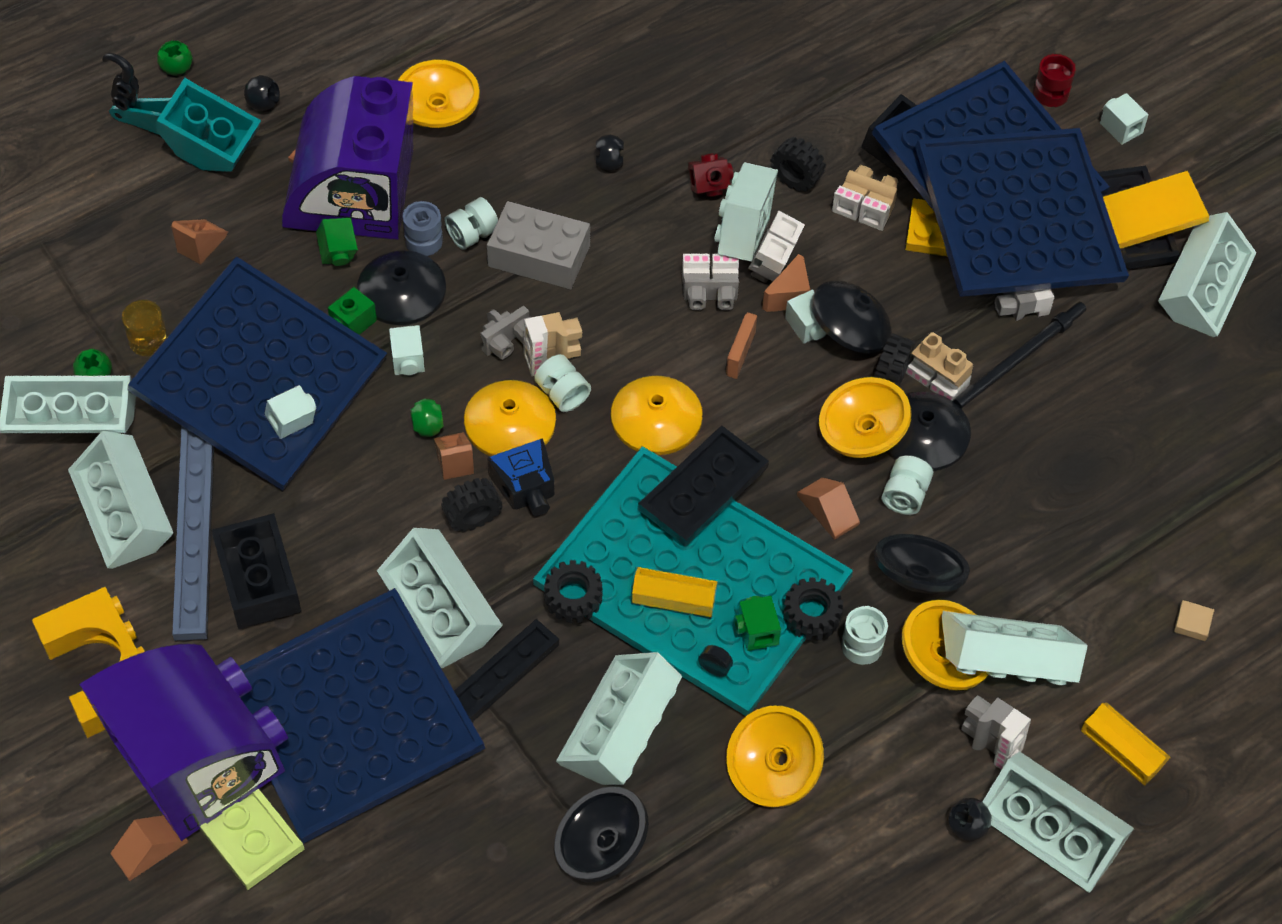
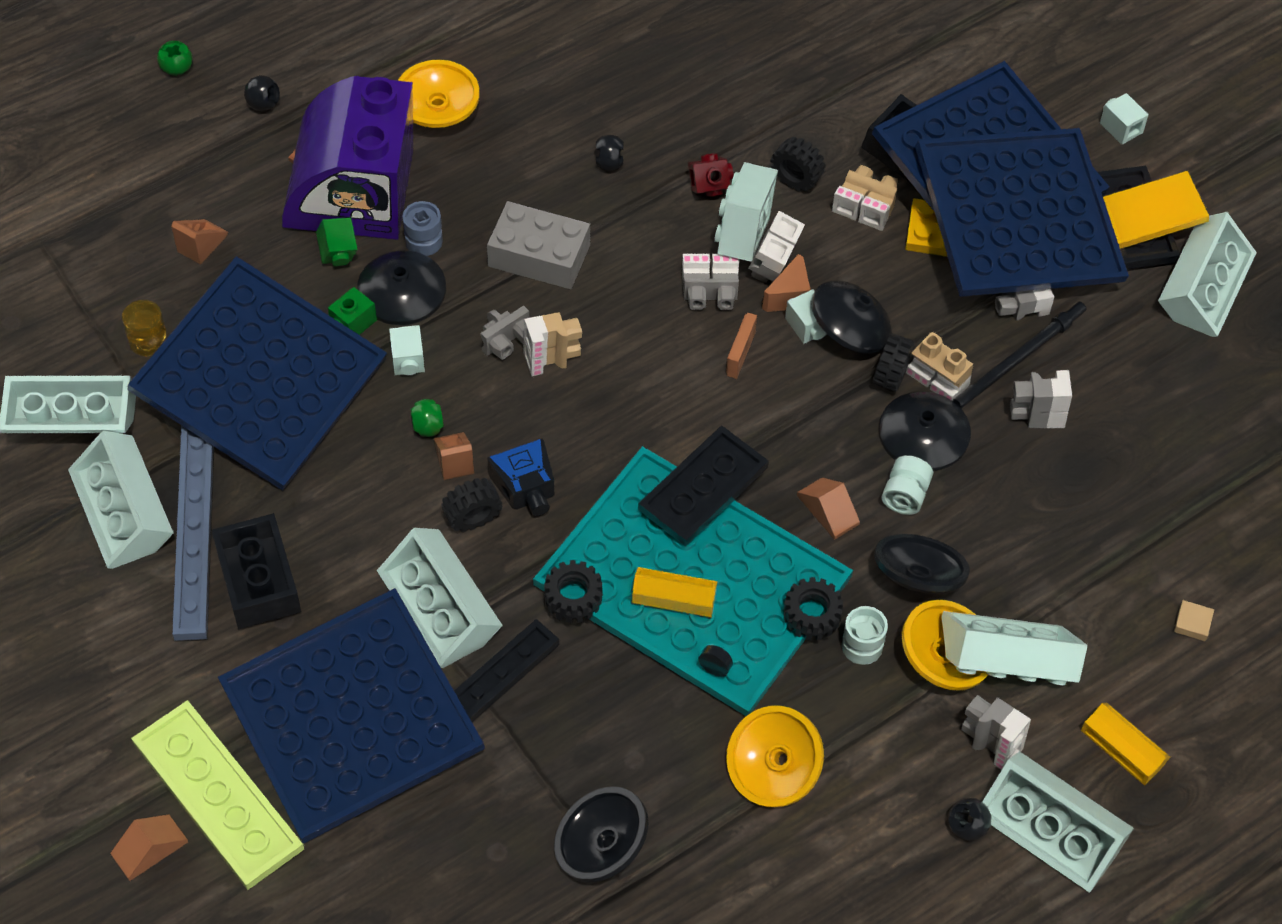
(83, 622): yellow arch -> none
(92, 363): green piece -> none
(187, 731): dark purple brick -> none
(192, 122): teal slope -> none
(290, 411): light aqua brick -> none
(468, 225): light aqua wheel -> none
(499, 429): yellow dish -> none
(562, 383): light aqua wheel -> none
(620, 718): light aqua slope -> none
(656, 427): yellow dish -> none
(758, 622): green brick -> none
(864, 405): yellow dish -> none
(1042, 401): none -> light grey hips
(1054, 80): dark red wheel -> none

